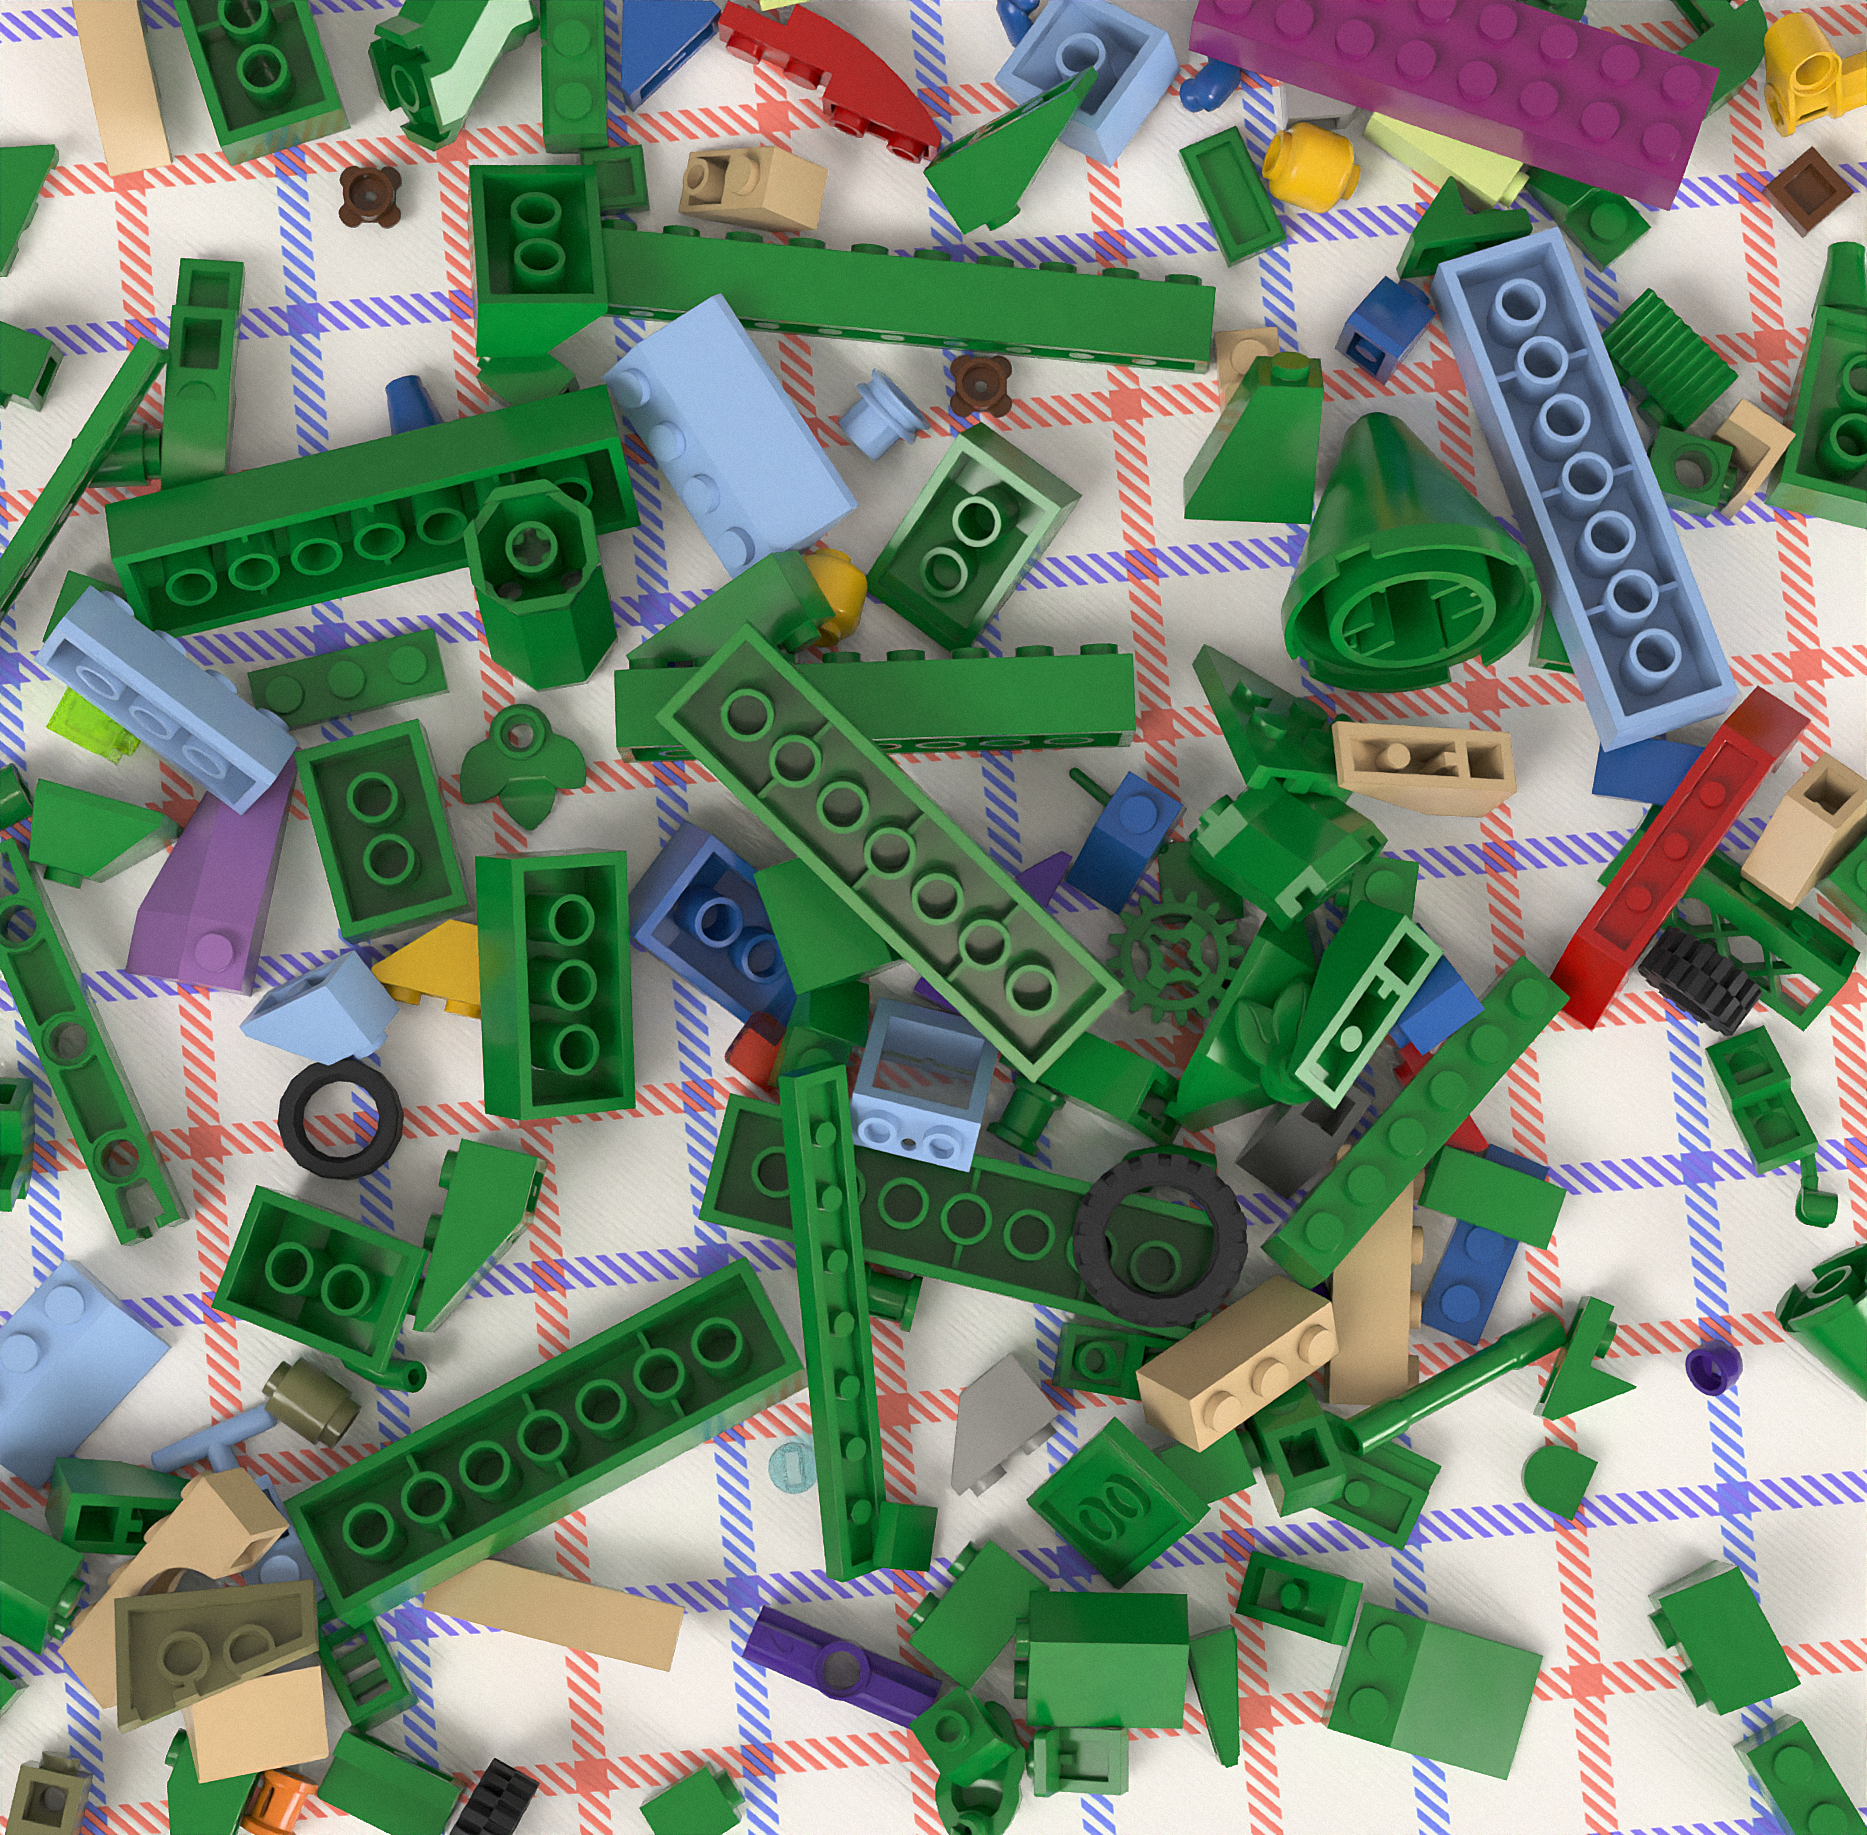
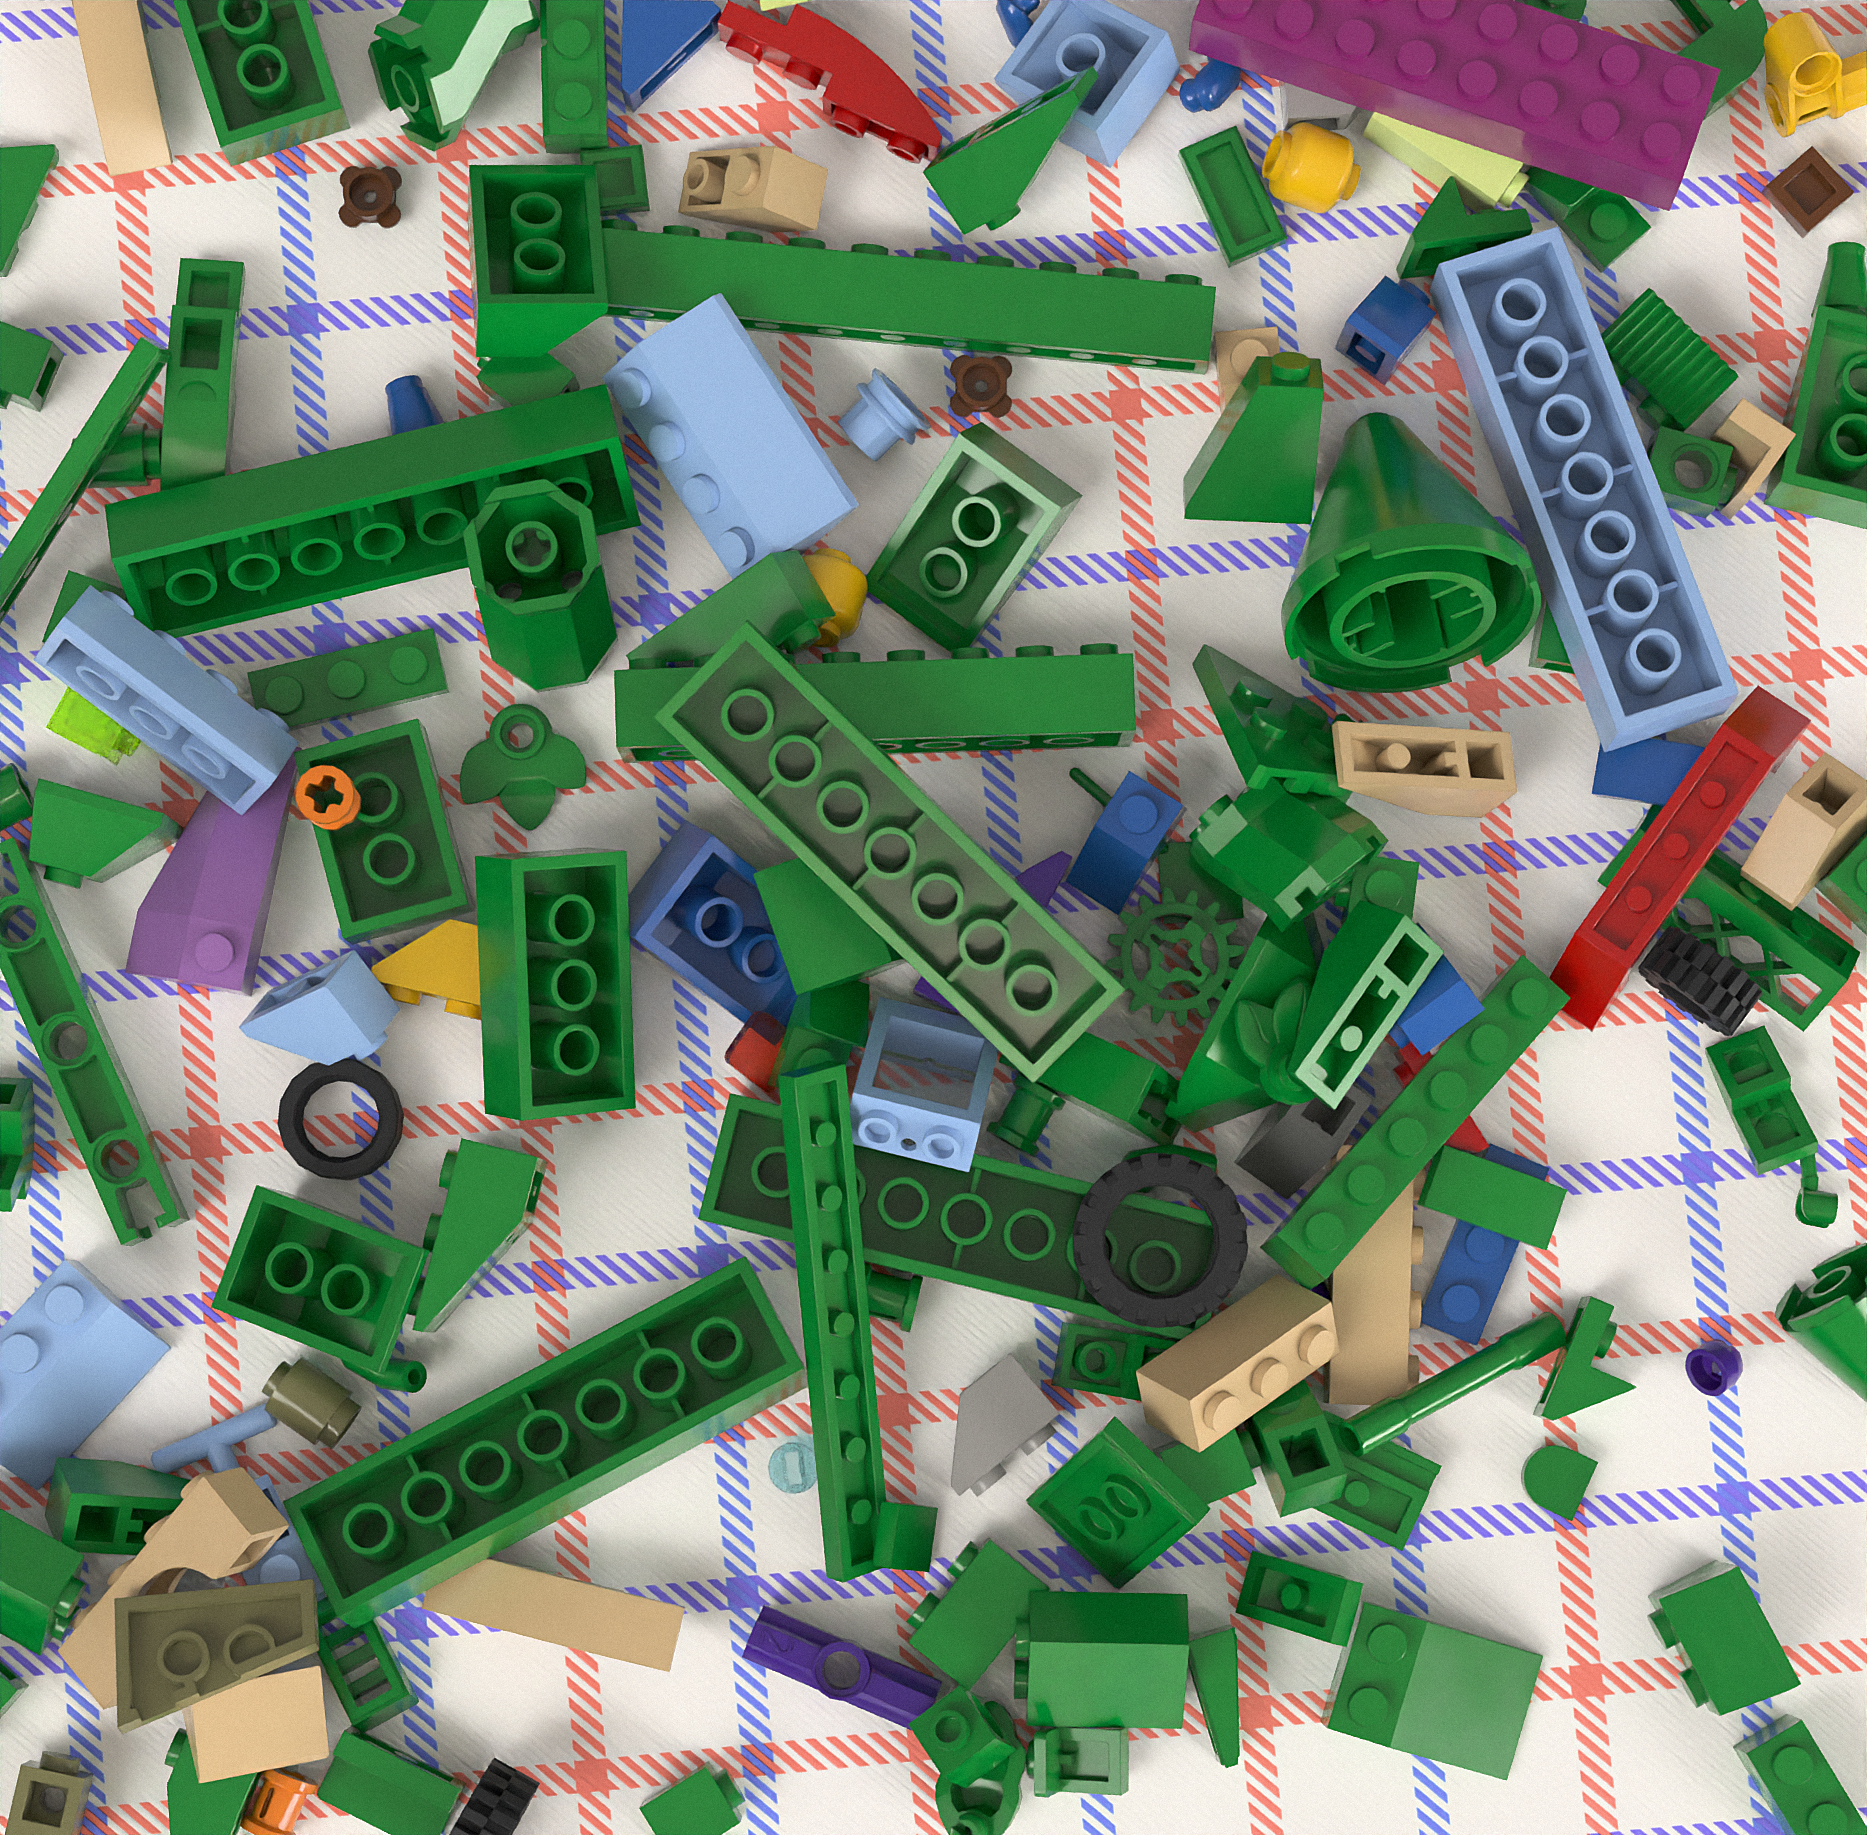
(320, 780): none -> orange bush

